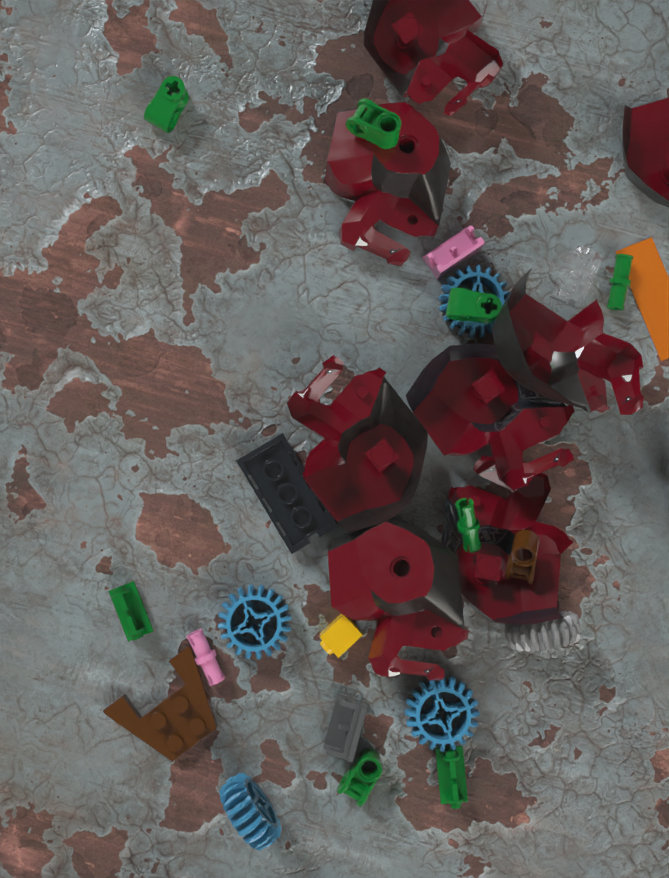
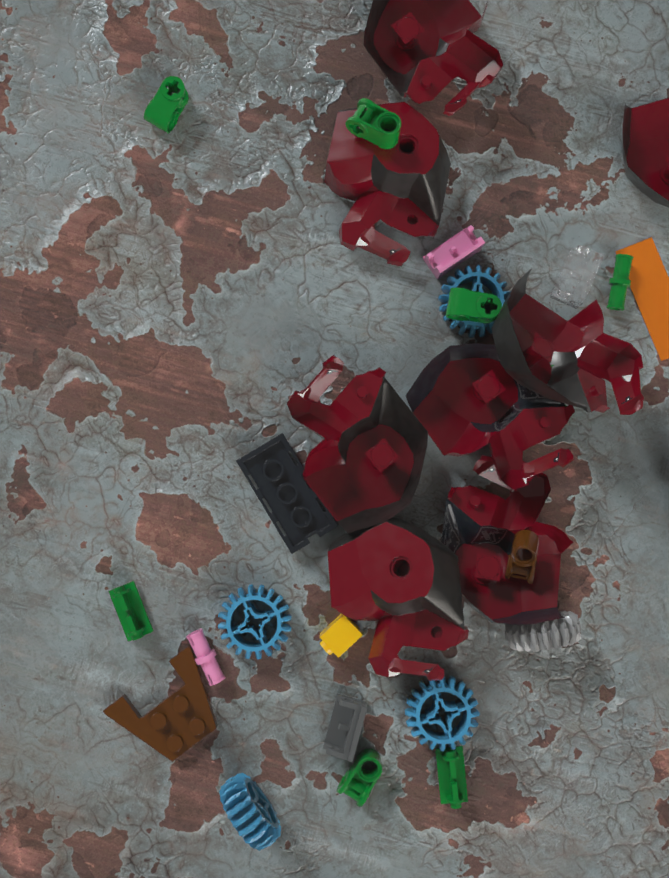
(468, 525): green pin -> none

